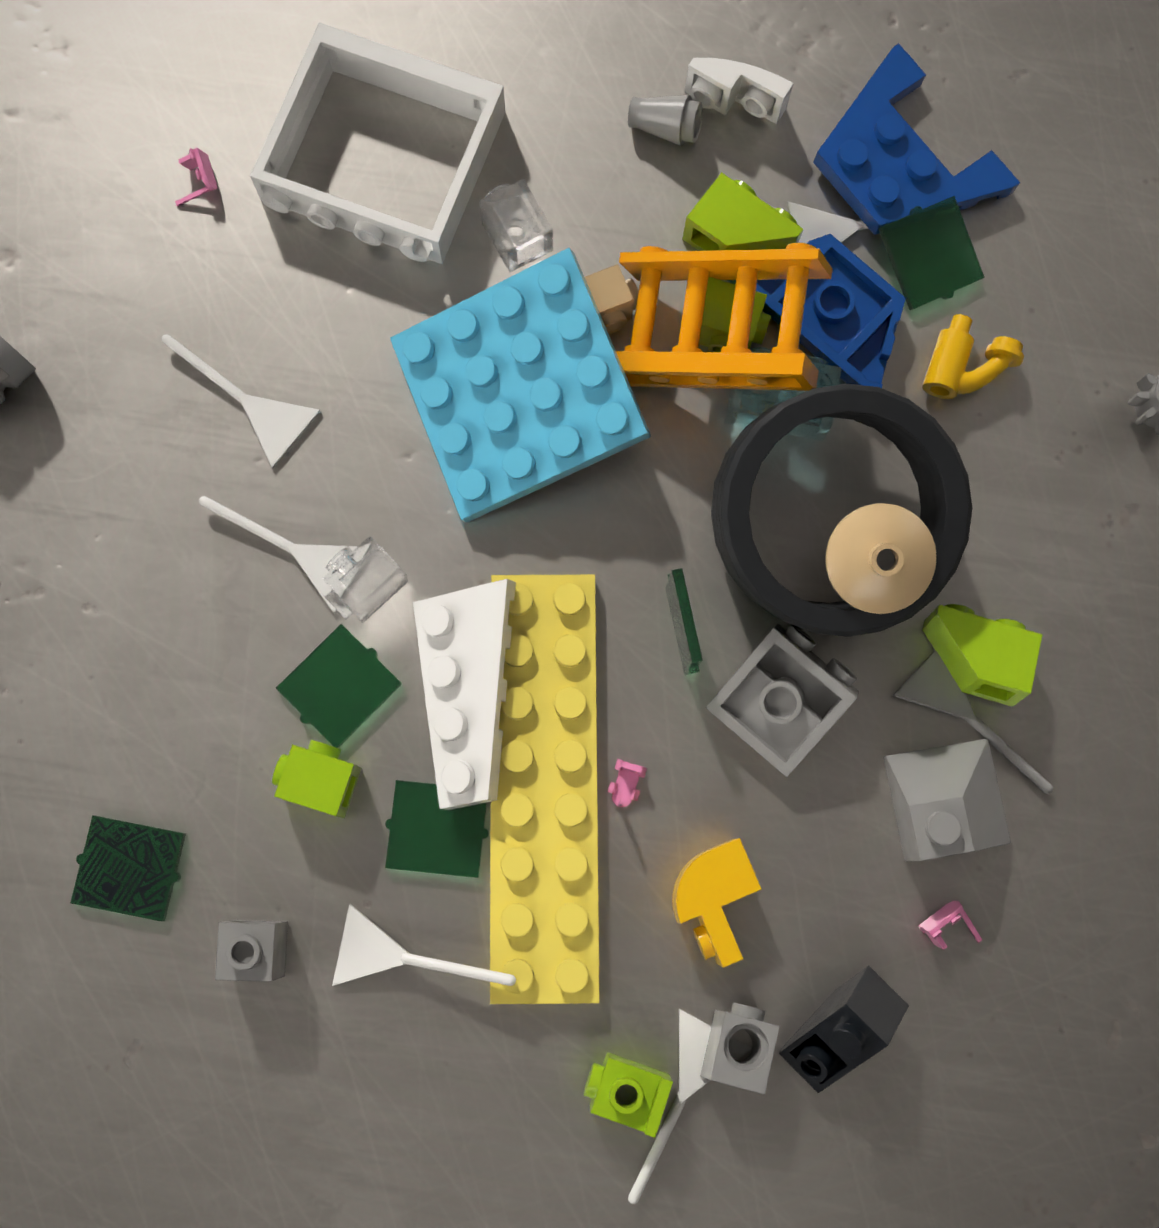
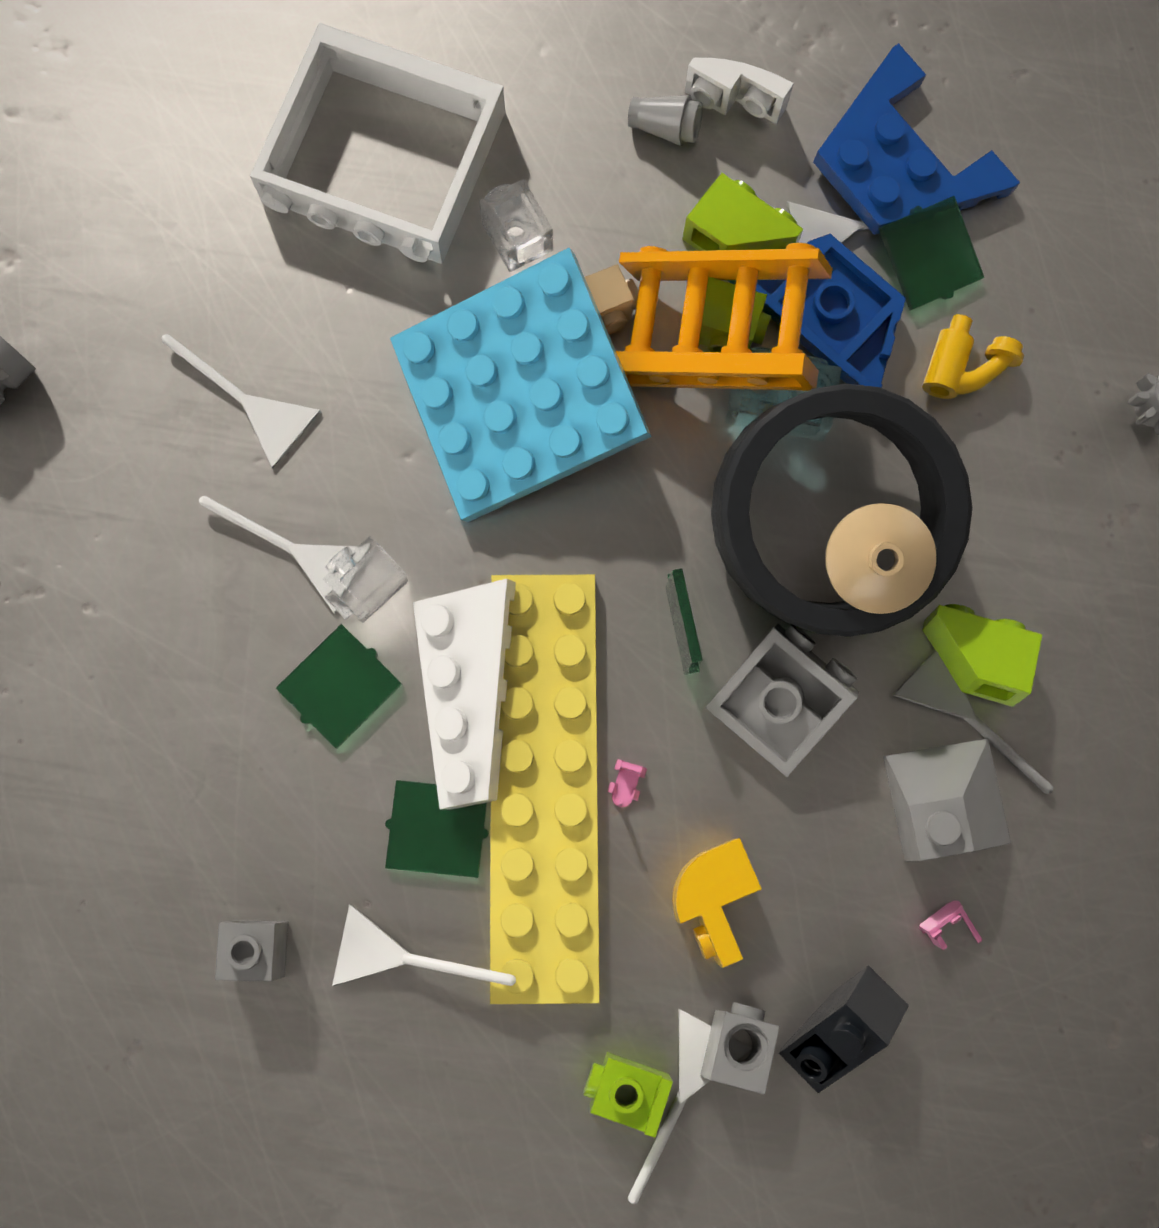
(128, 868): clear green piece -> none
(199, 159): bright pink piece -> none
(316, 778): lime brick -> none

